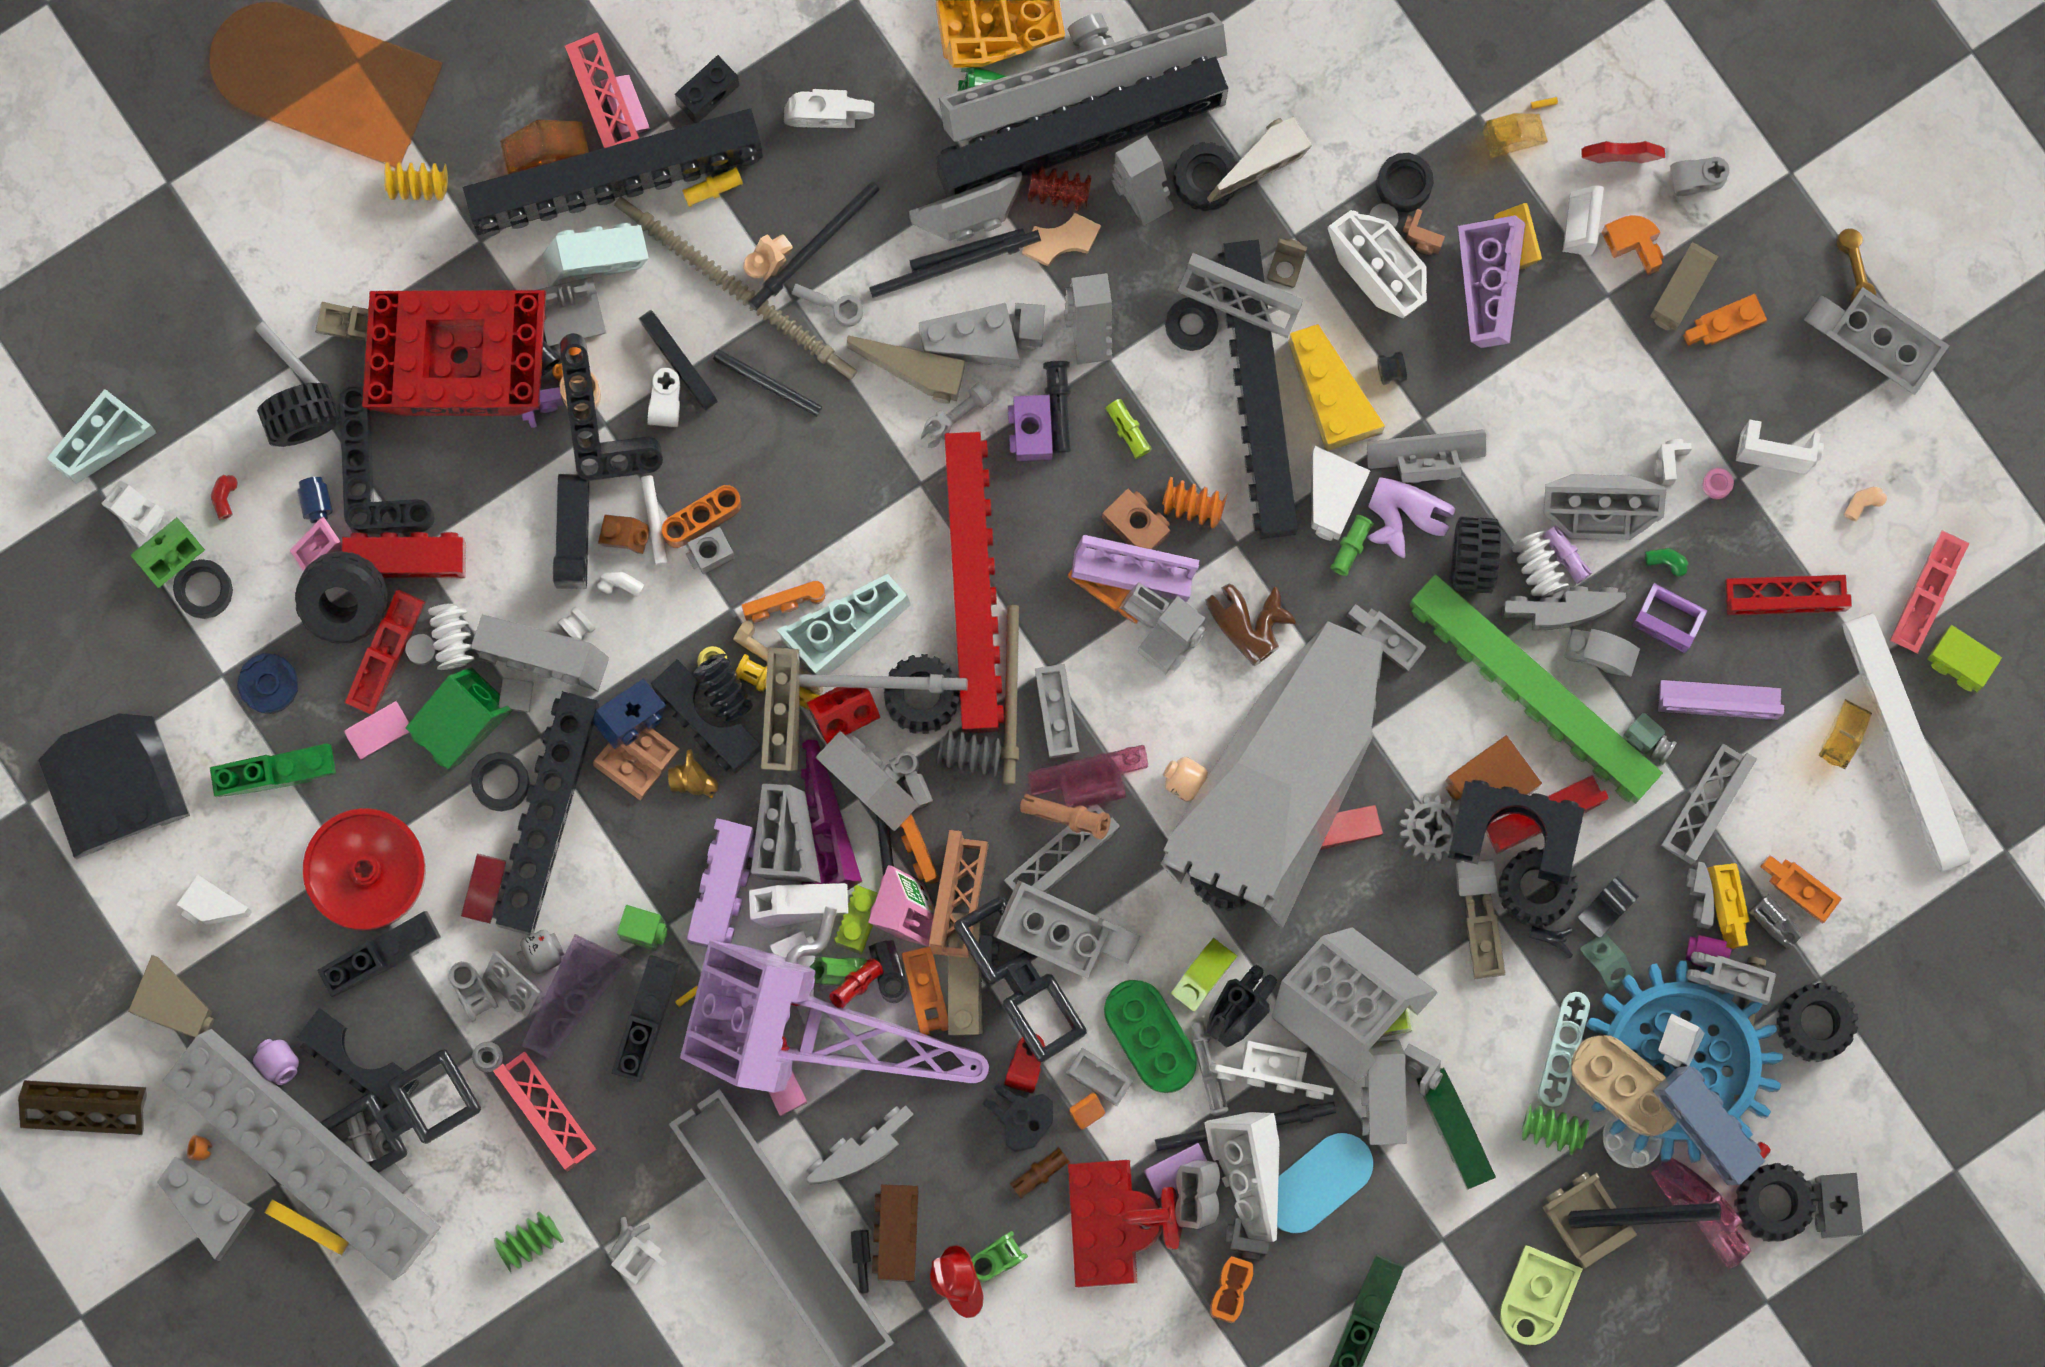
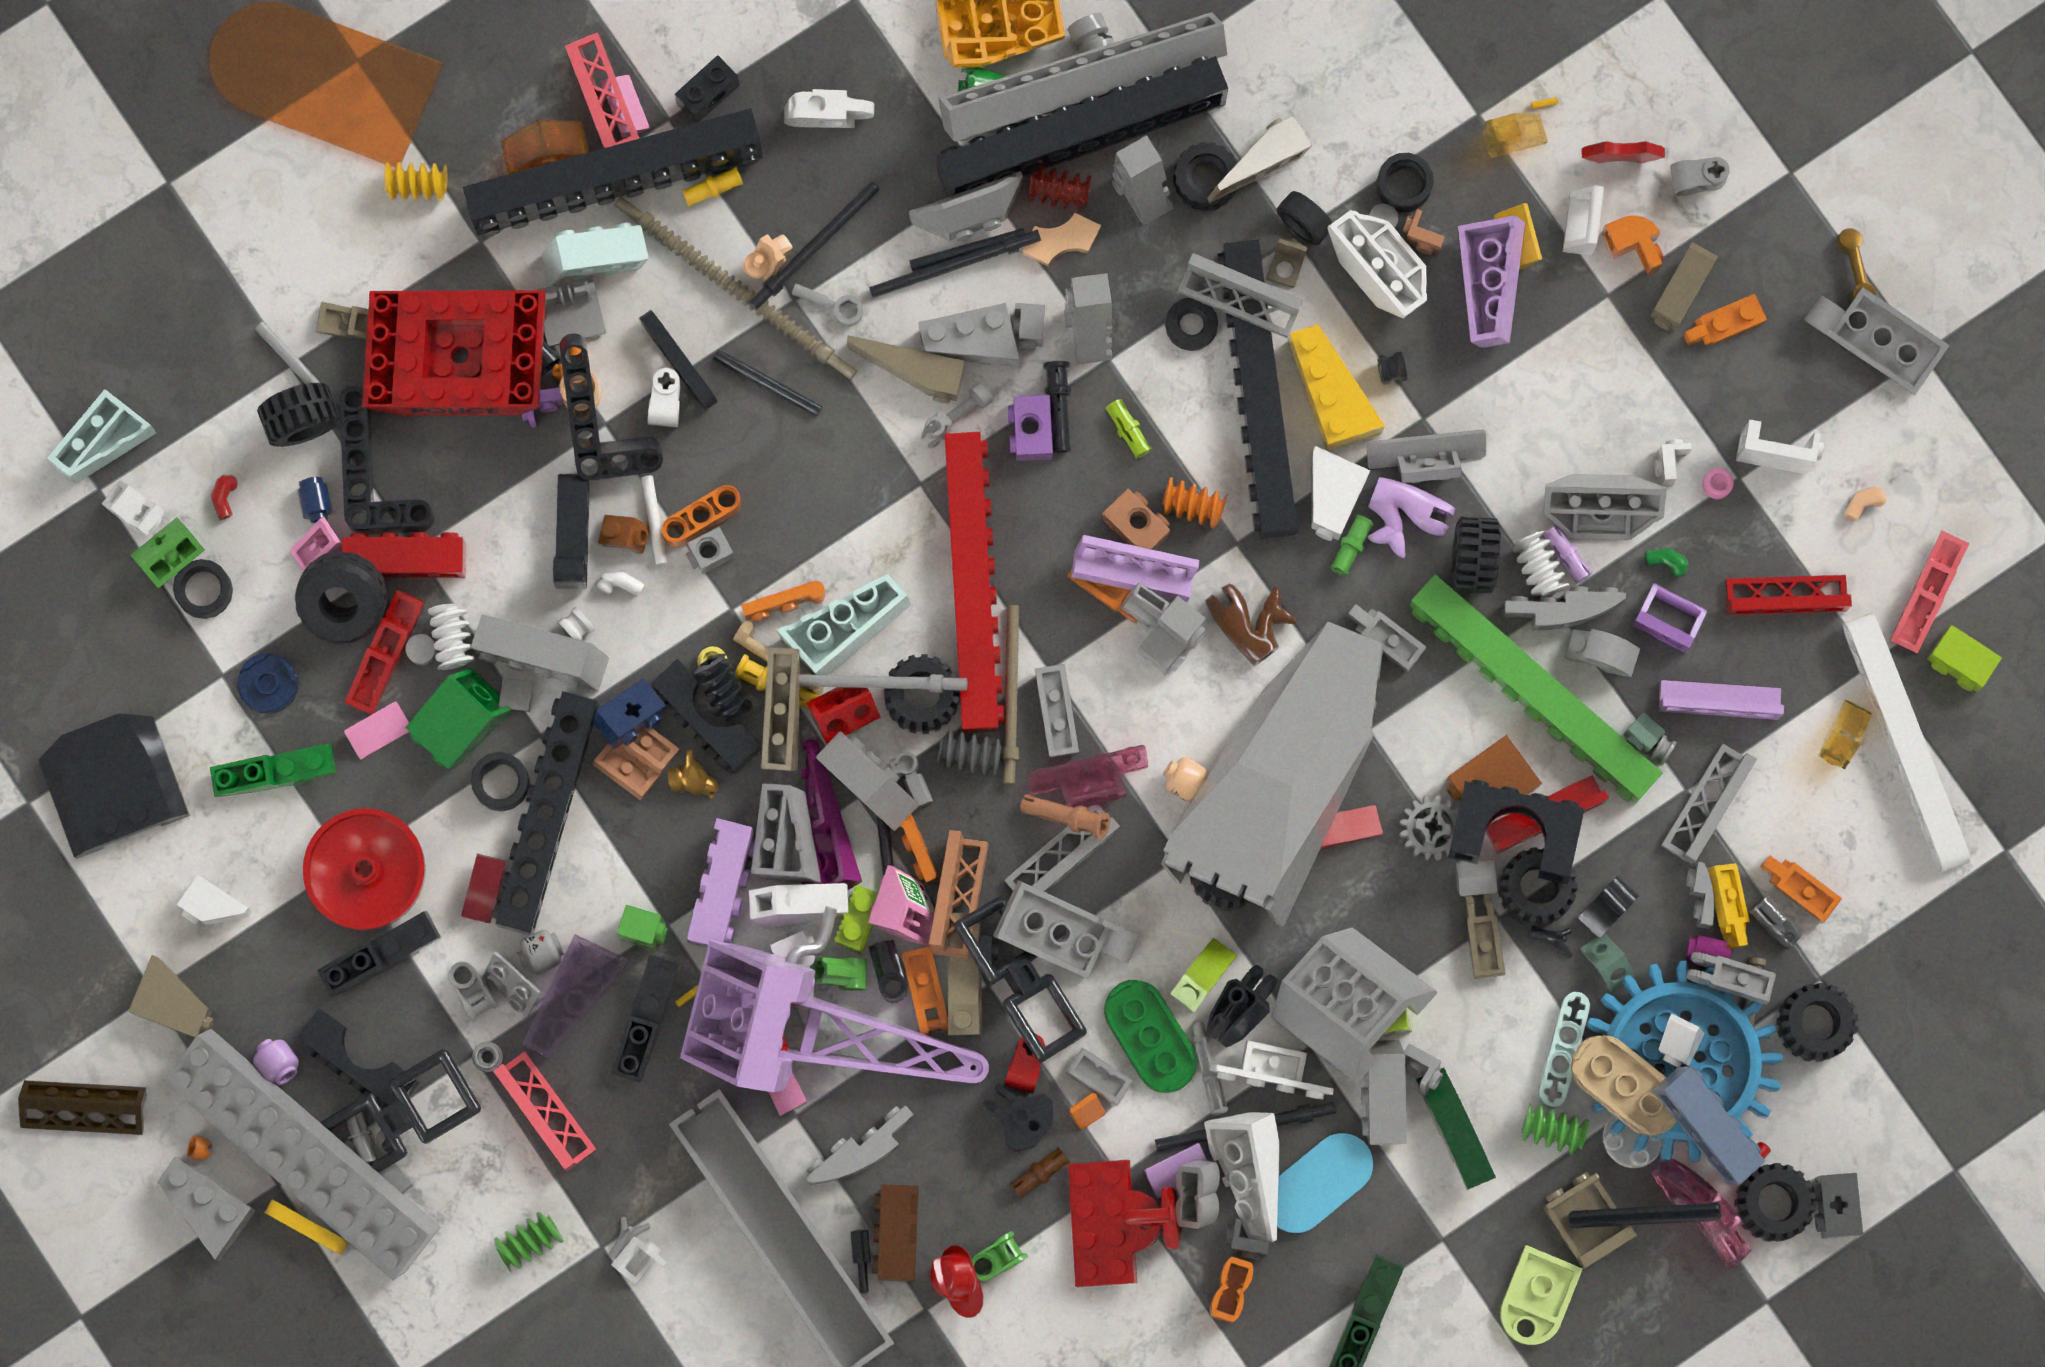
(856, 983): red pin -> none
(1304, 217): none -> black tyre

